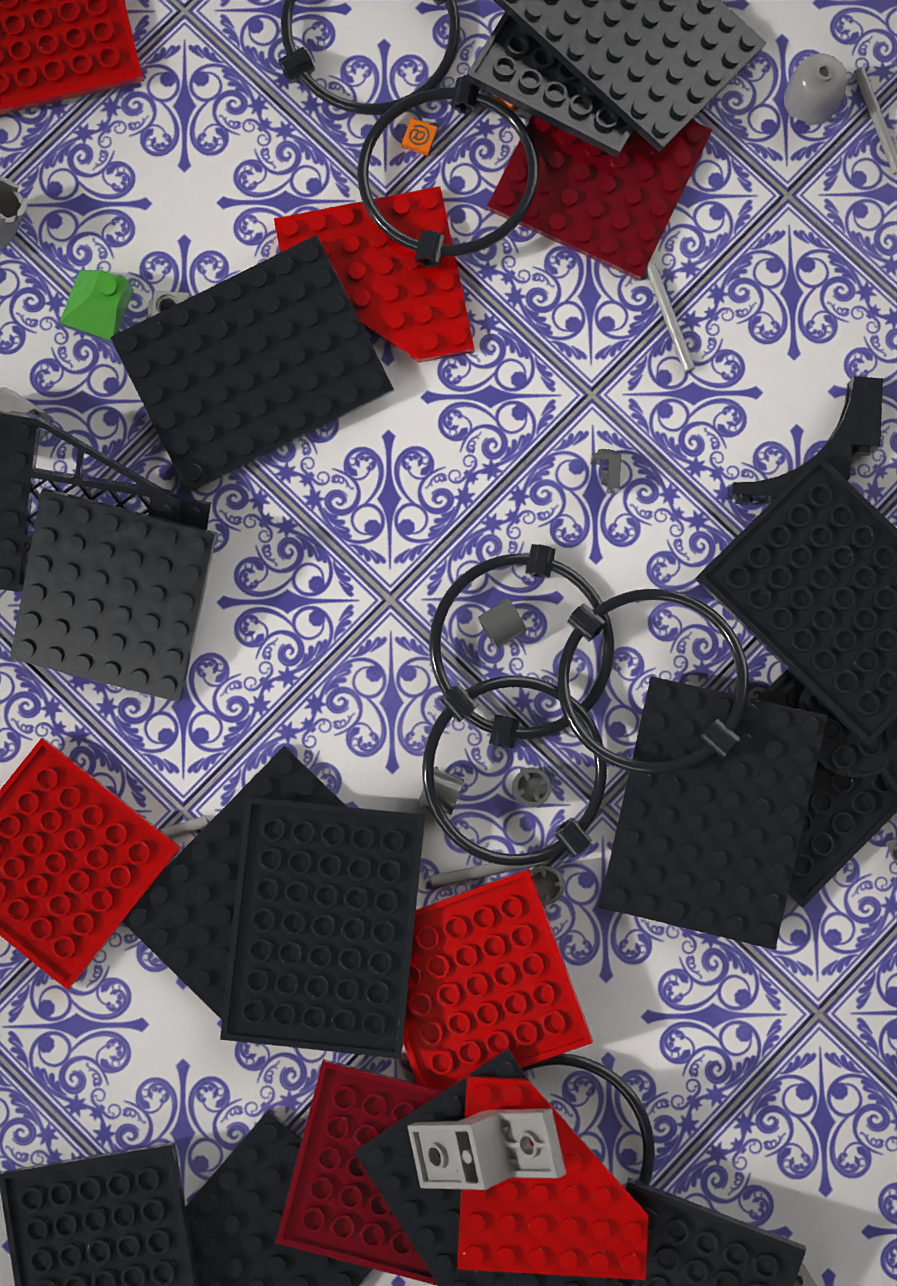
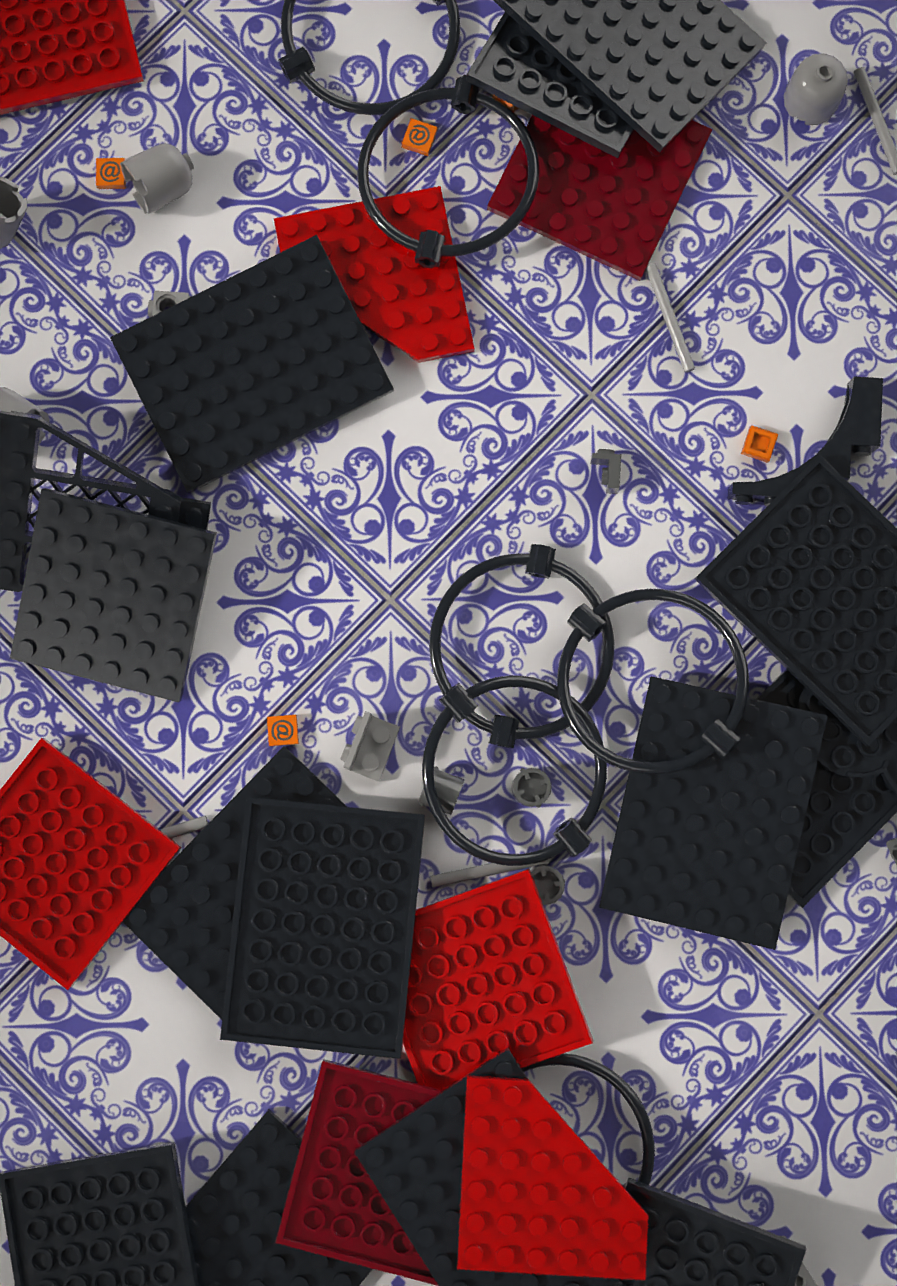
(97, 303): bright green slope -> none
(109, 173): none -> orange tile
(158, 176): none -> light grey cylinder
(282, 730): none -> orange tile
(370, 746): none -> light grey bracket
(486, 1149): light grey bracket -> none
(502, 623): dark grey piece -> none
(759, 444): none -> orange tile

